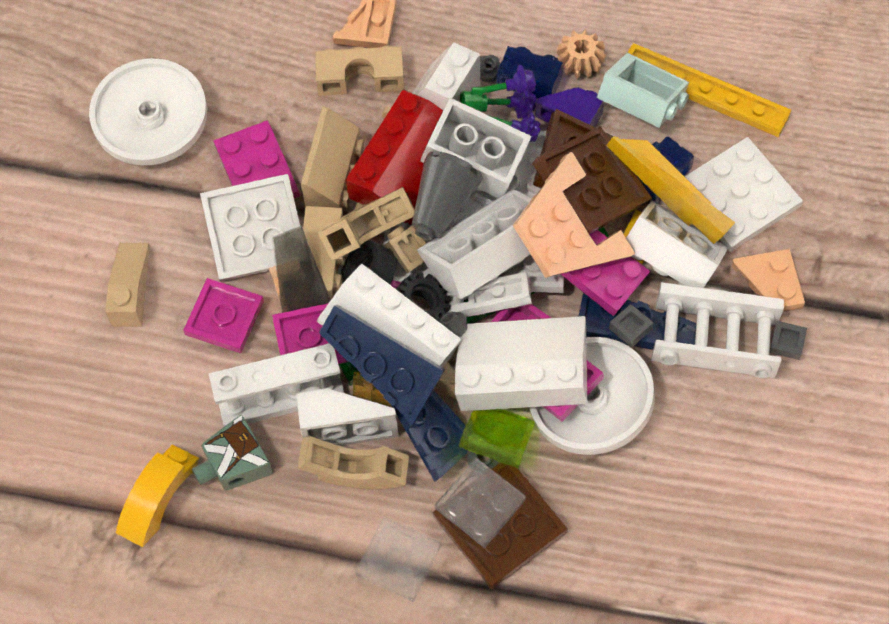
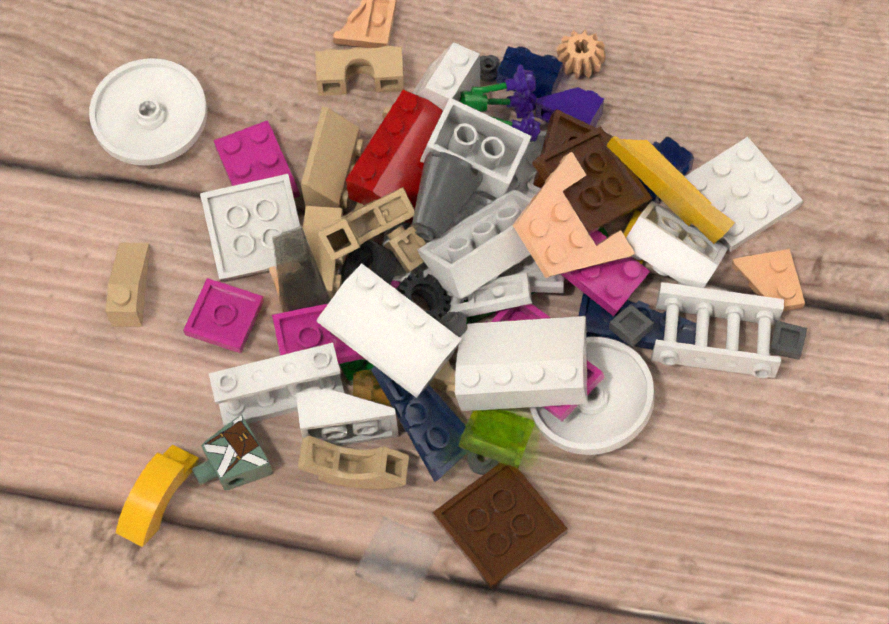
(392, 367): dark blue wing -> none
(480, 502): clear plate -> none
(643, 90): light aqua window -> none
(721, 95): yellow tile -> none

